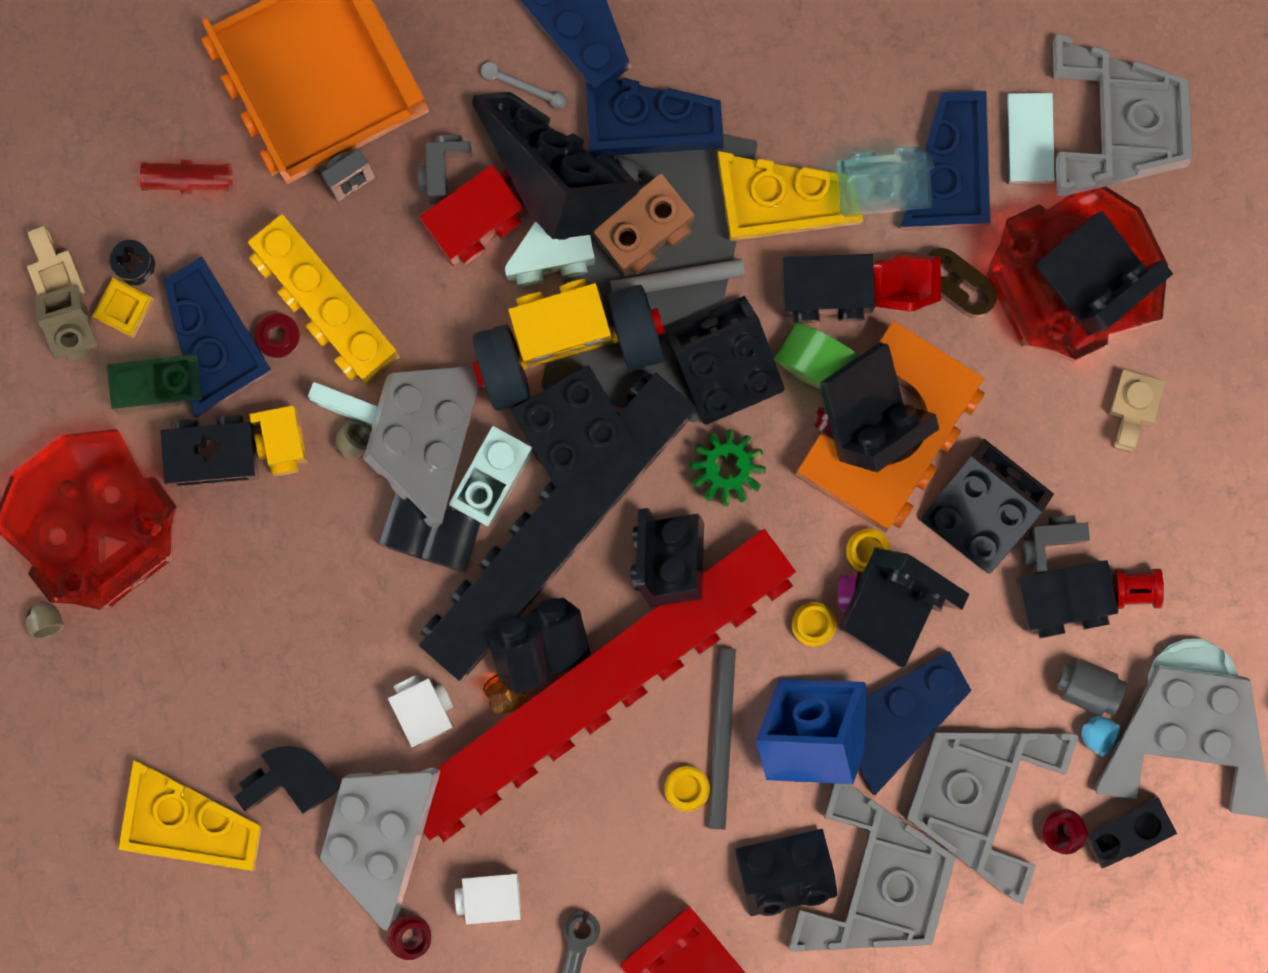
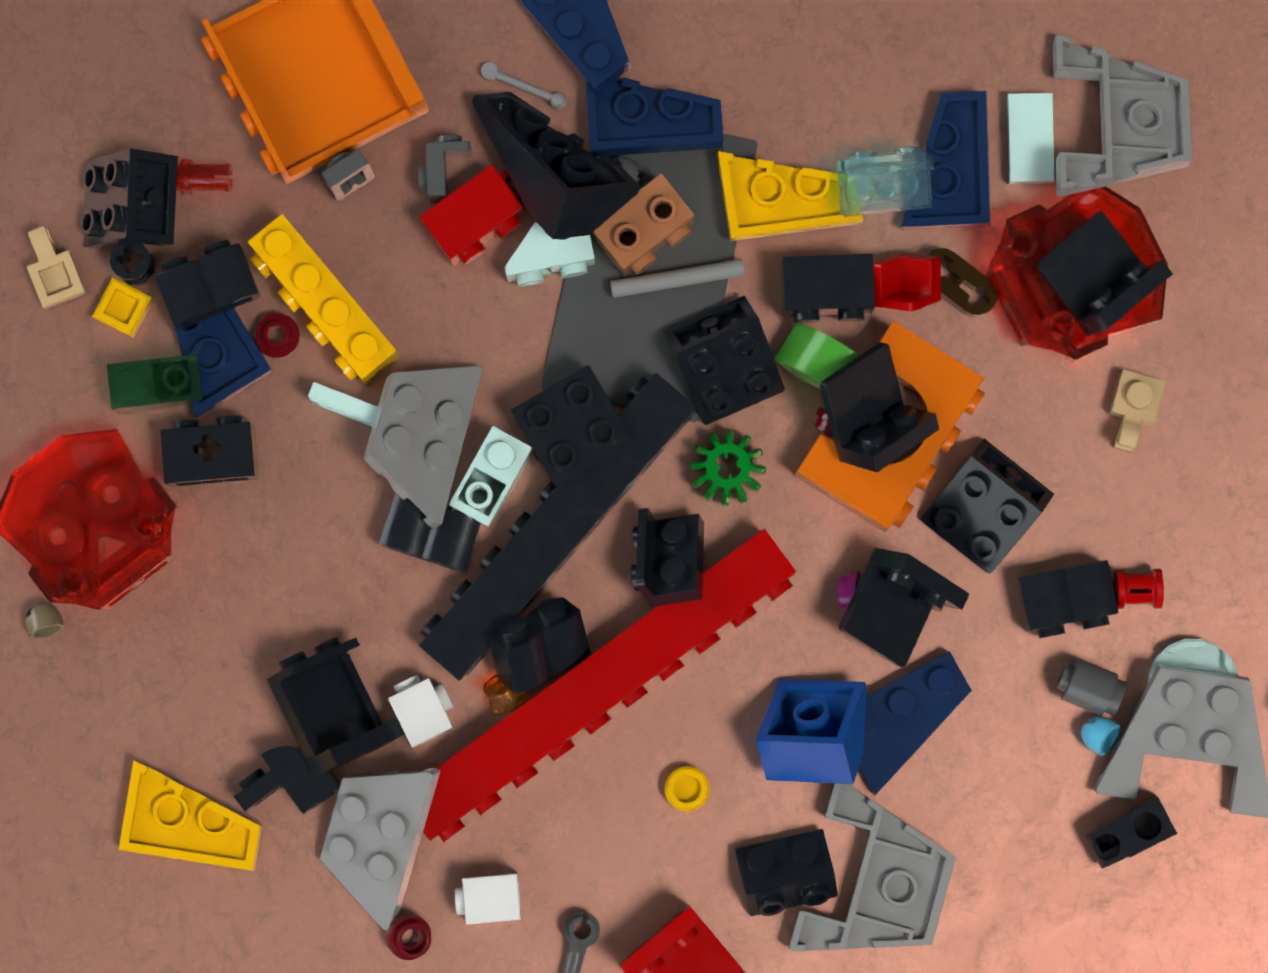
(66, 323): dark tan brick -> none
(130, 198): none -> black bracket
(207, 285): none -> black brick
(280, 439): yellow brick -> none
(330, 707): none -> black panel
(349, 431): dark tan hinge -> none
(561, 328): brick -> none
(722, 738): dark grey bar -> none
(814, 624): yellow plate -> none
(862, 546): yellow plate -> none
(967, 790): light grey wing -> none
(1056, 838): dark red plate -> none
(1061, 531): dark grey bracket -> none

